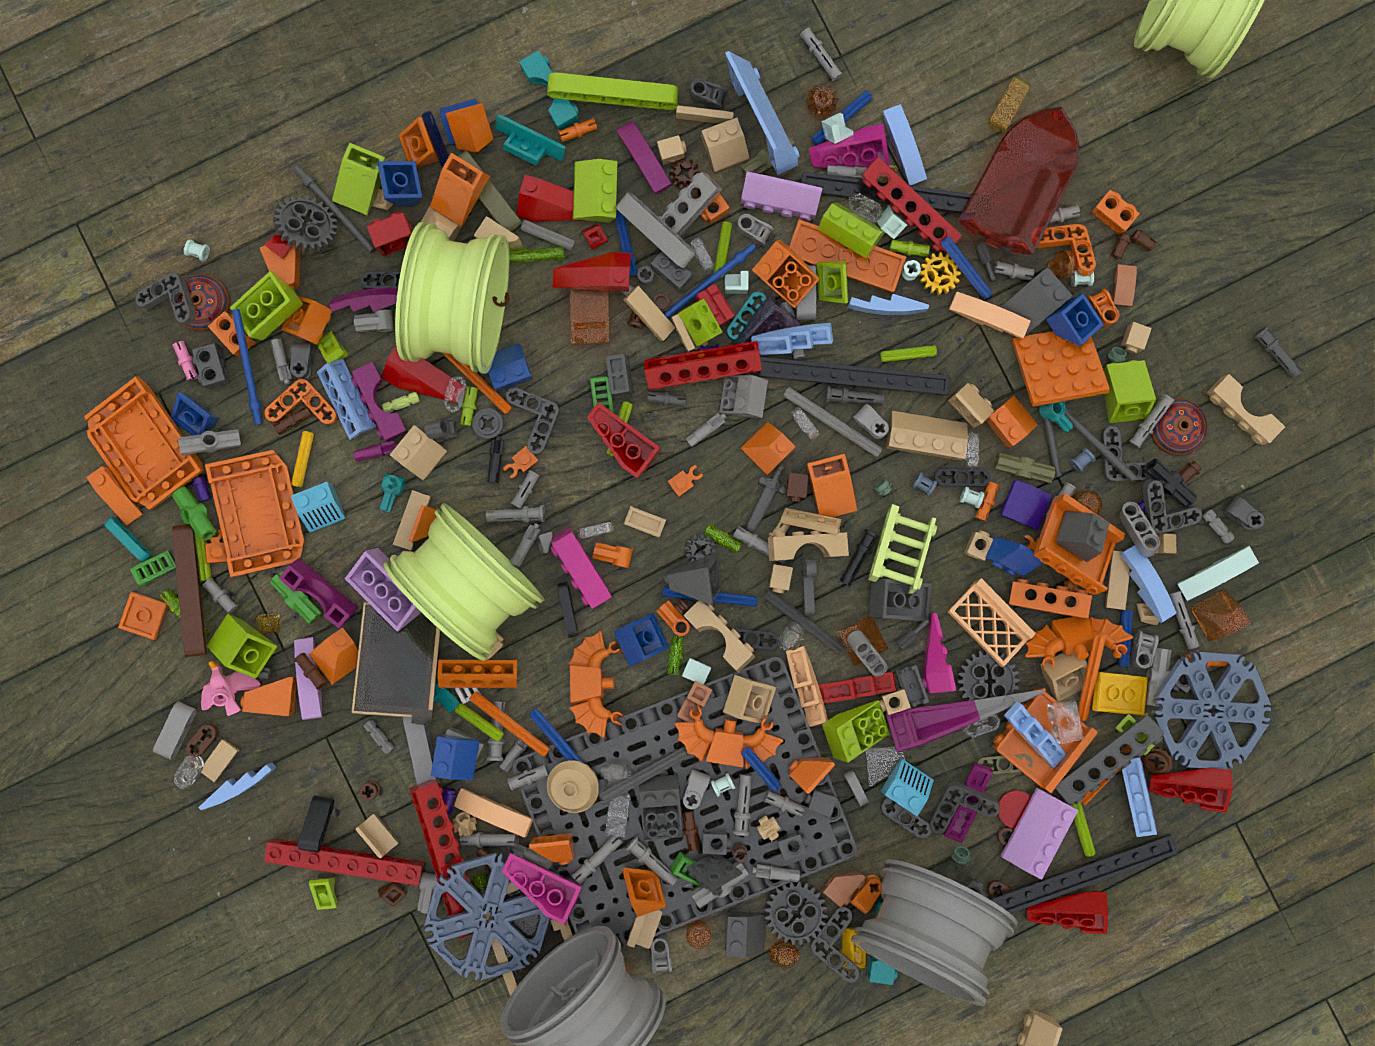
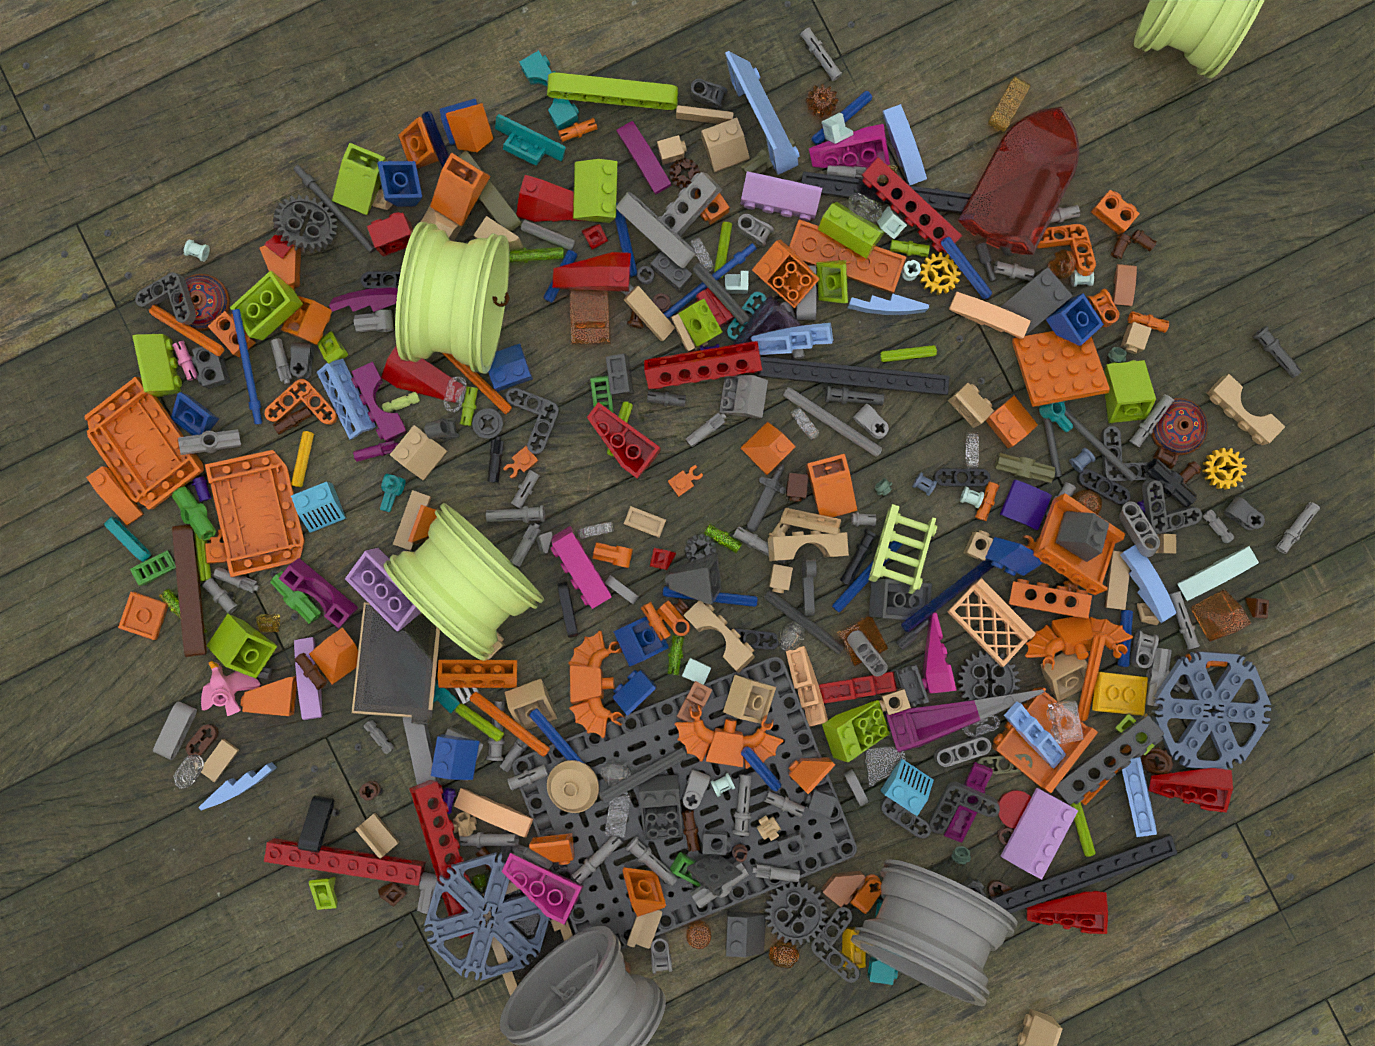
(157, 364): none -> lime slope
(186, 330): none -> orange axle
(239, 581): none -> light grey piece
(525, 699): none -> tan slope
(551, 292): none -> blue axle
(621, 589): none -> light grey beam
(634, 691): none -> blue slope
(655, 621): none -> orange pin
(662, 558): none -> red slope
(720, 293): none -> dark grey axle
(860, 582): none -> blue axle
(863, 519): none -> light grey pin
(927, 436): tan slope -> none
(947, 595): none -> clear blue axle
(971, 751): none -> light grey beam
(1113, 497): none -> black beam
(1149, 321): none -> orange pin
(1166, 457): none -> reddish brown bush
(1224, 459): none -> yellow gear
(1258, 607): none -> reddish brown slope
(1294, 532): none -> light grey pin

